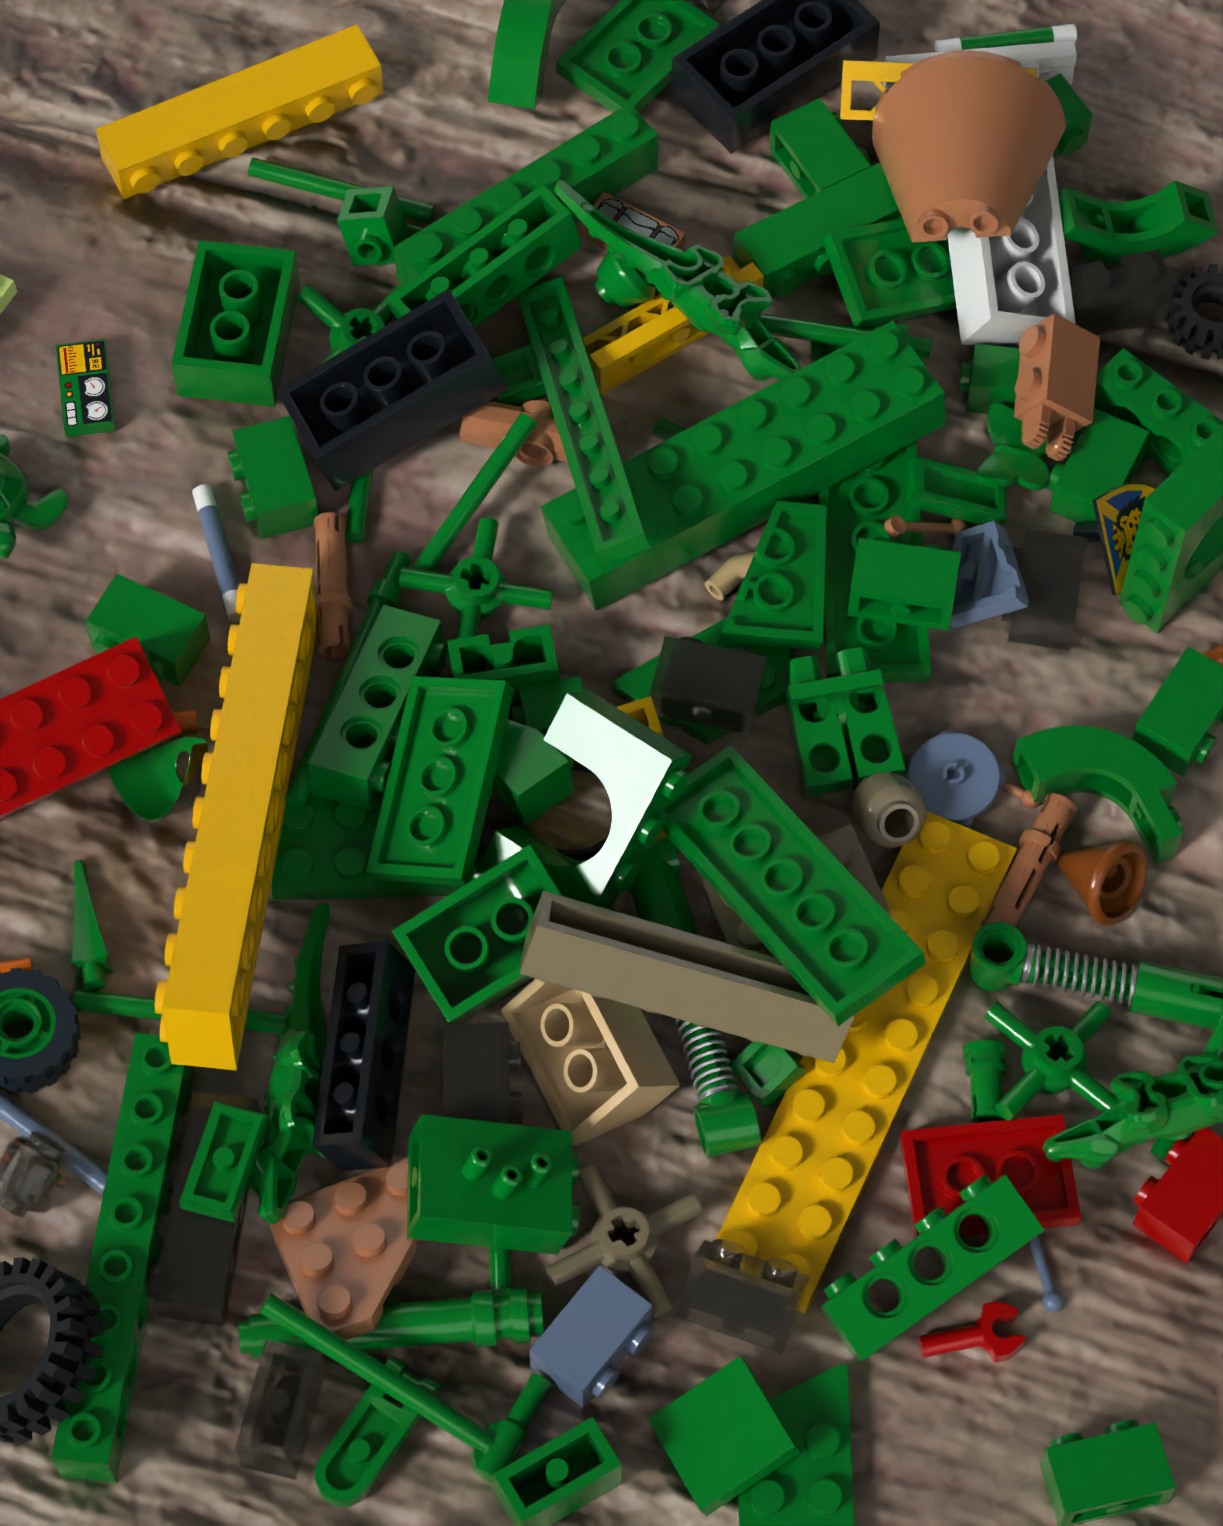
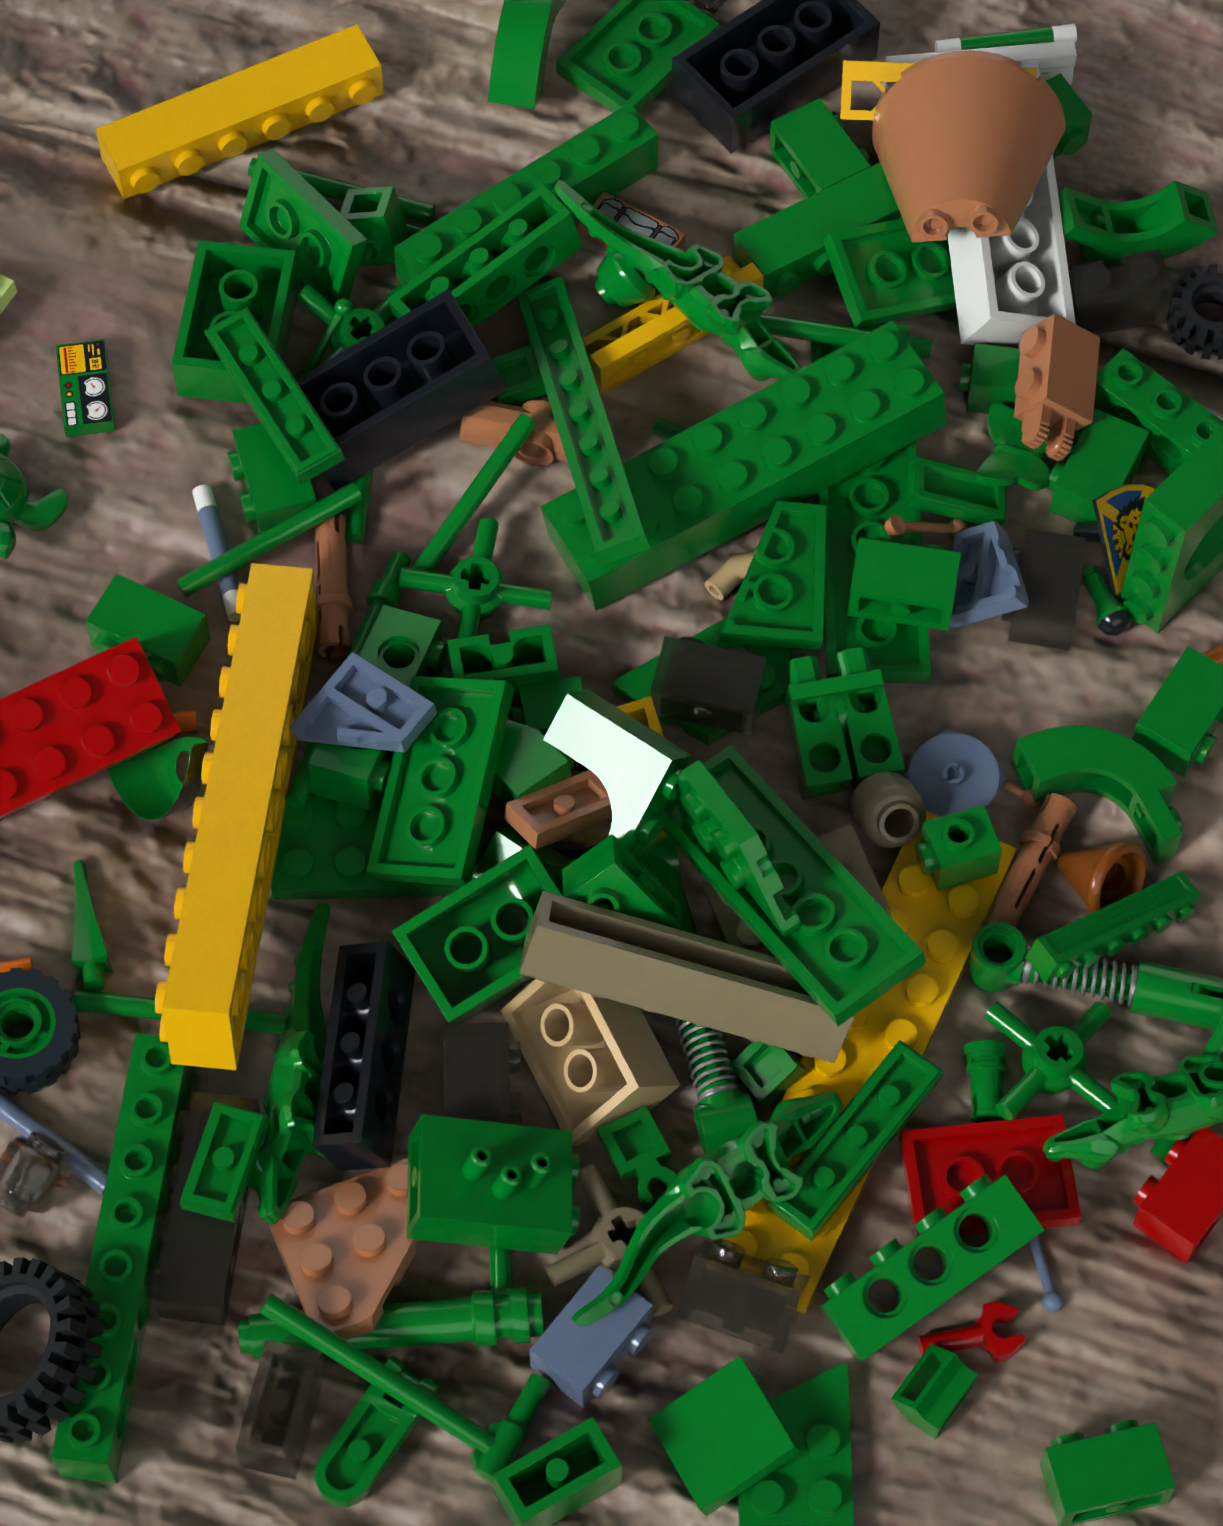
(269, 539): none -> green bar
(274, 395): none -> green tile
(293, 215): none -> green plate
(341, 307): none -> green hinge
(364, 710): none -> sand blue wing
(560, 809): none -> nougat plate
(619, 882): none -> green brick
(637, 1150): none -> green plate
(718, 1189): none -> green animal
(724, 828): none -> green wing
(858, 1138): none -> green tile
(934, 1390): none -> green piece
(958, 848): none -> green brick
(1111, 615): none -> green piece
(1113, 927): none -> green piece

